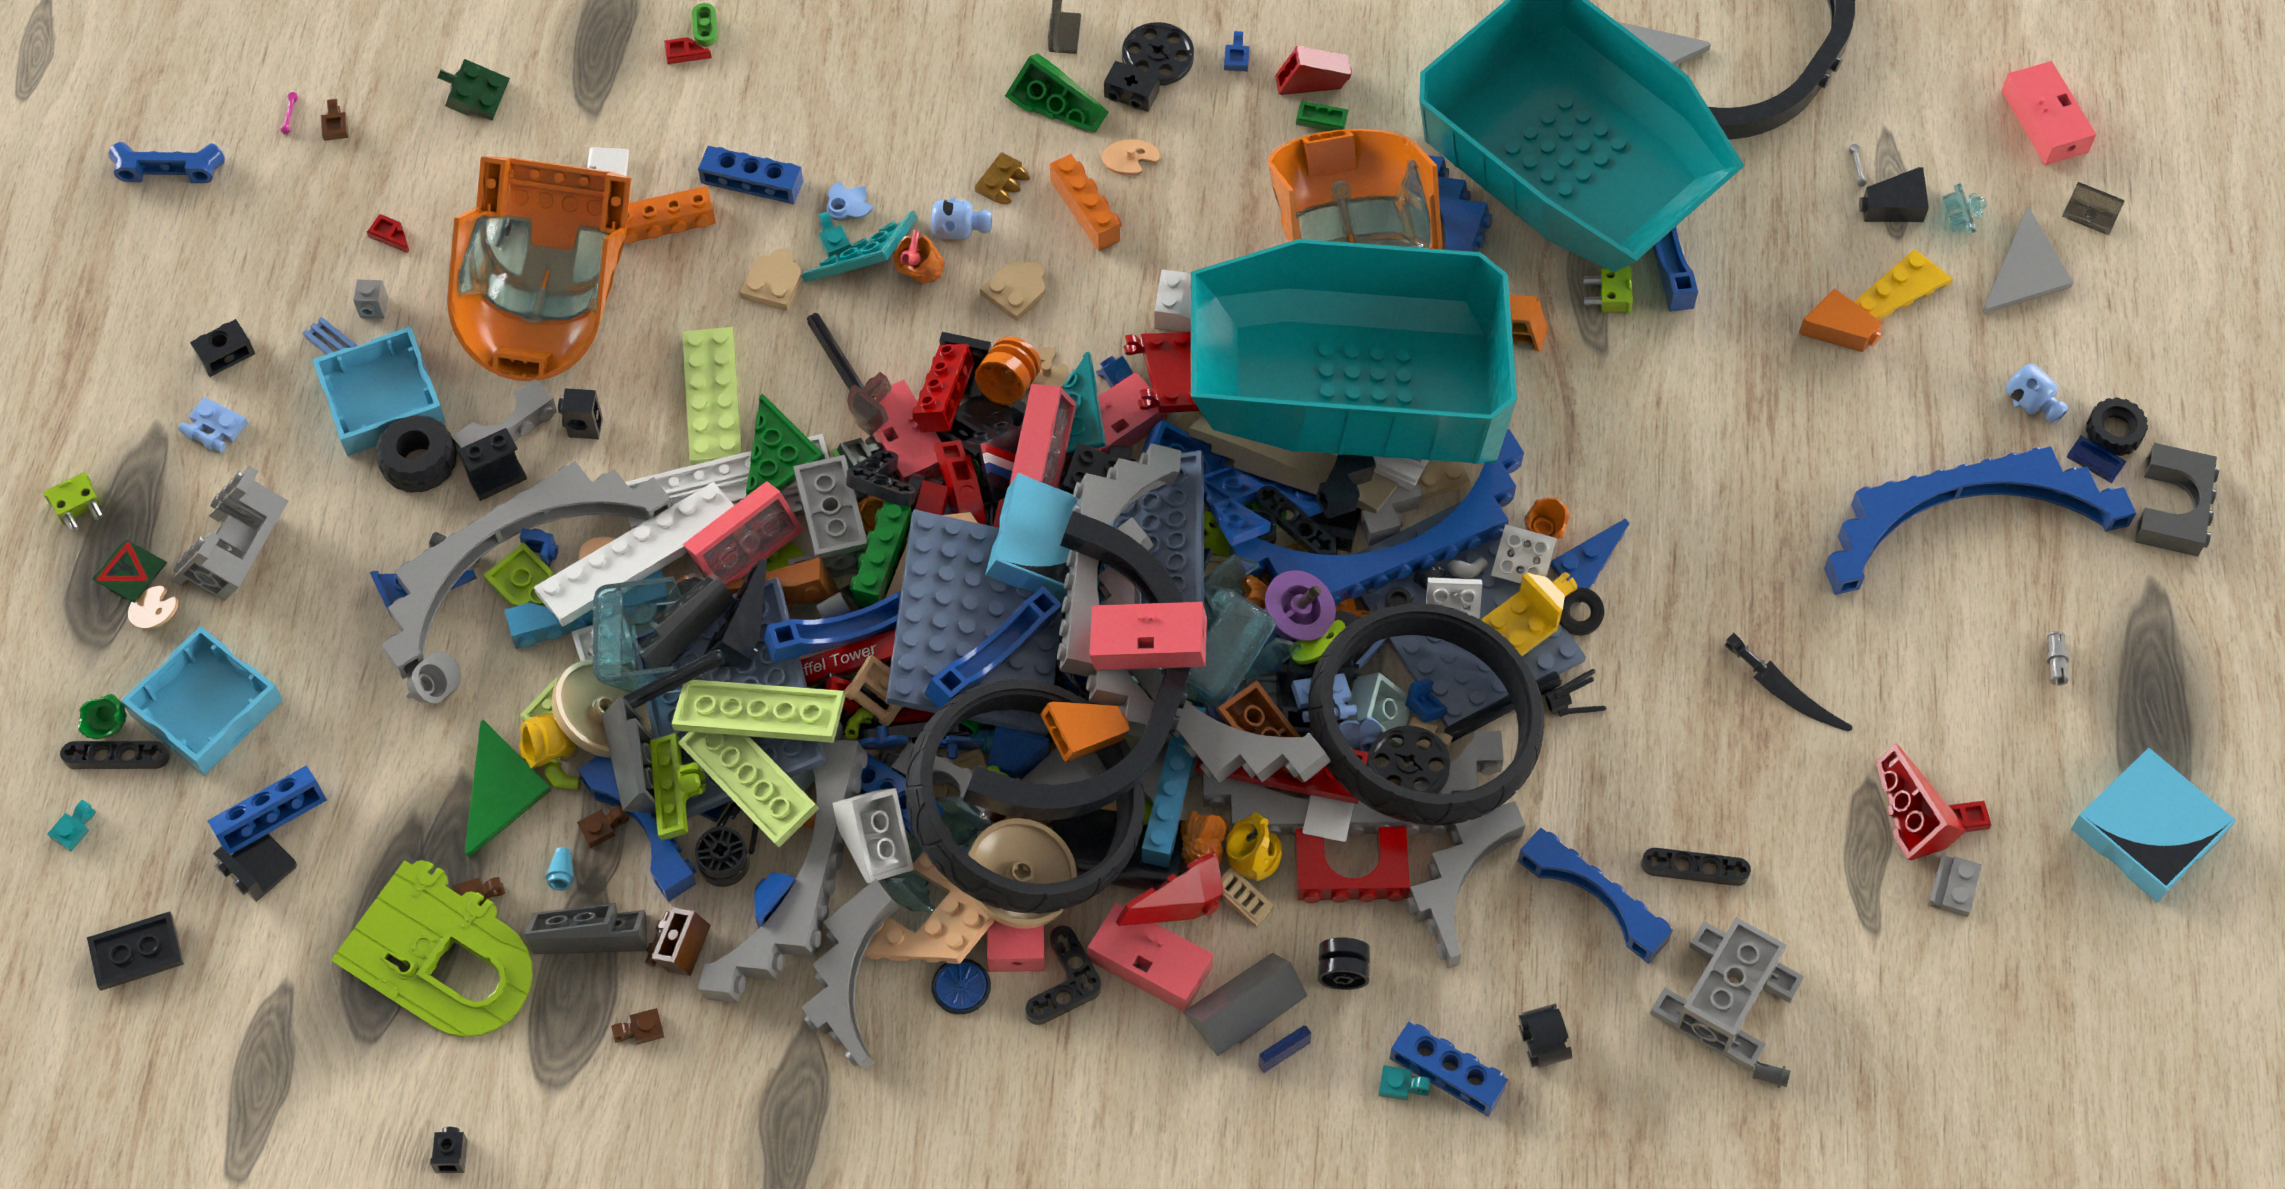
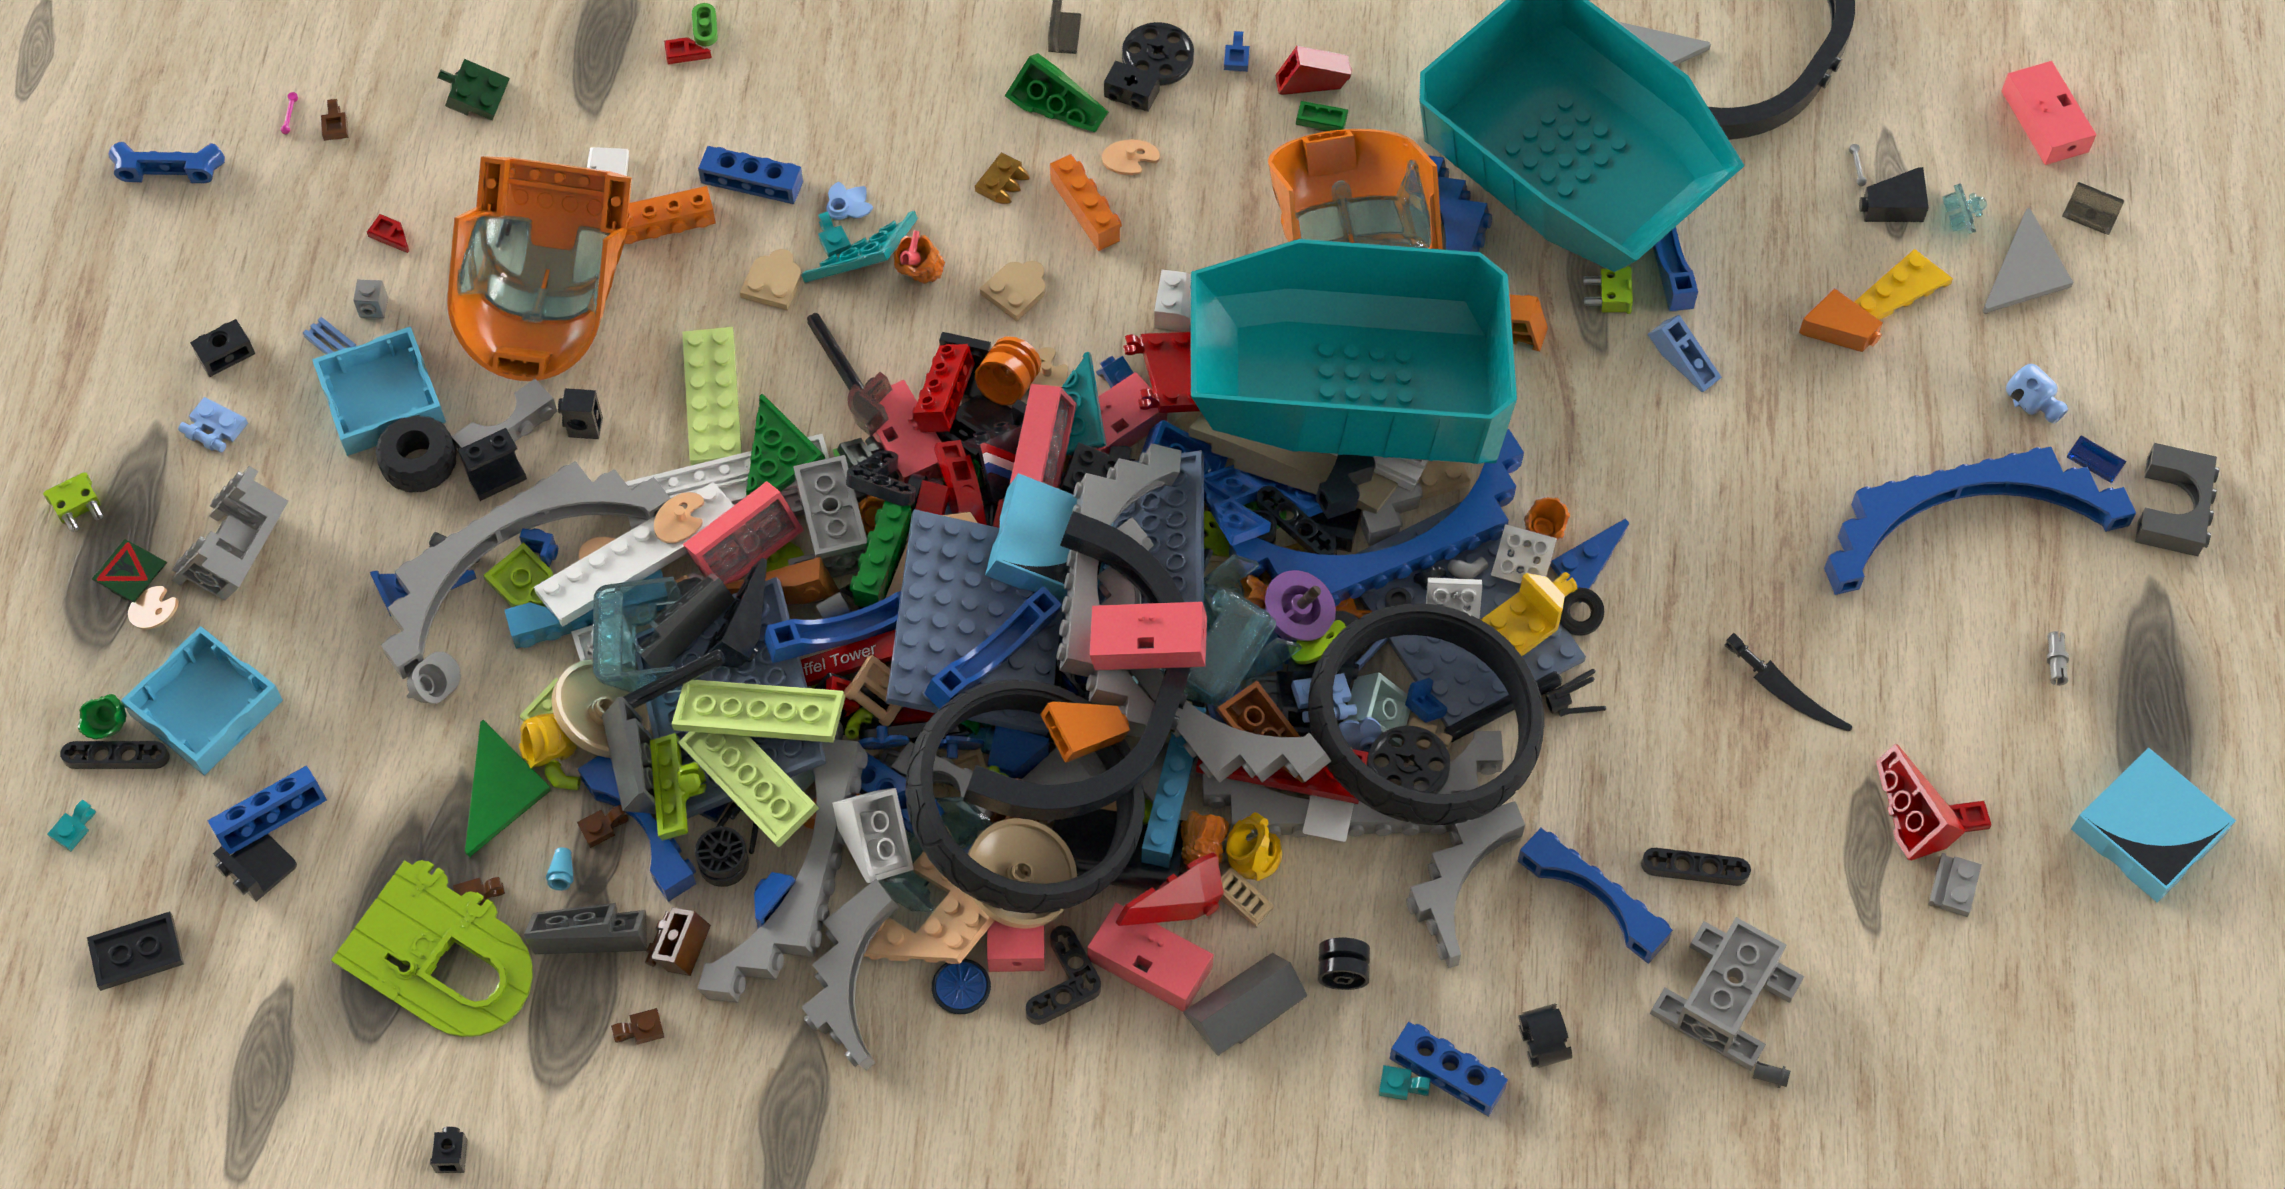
(676, 523): none -> light nougat piece
(956, 220): light blue piece -> none
(1284, 1048): clear blue tile -> none
(1319, 882): red arch -> none
(1684, 352): none -> medium blue slope
(2120, 409): black tyre -> none

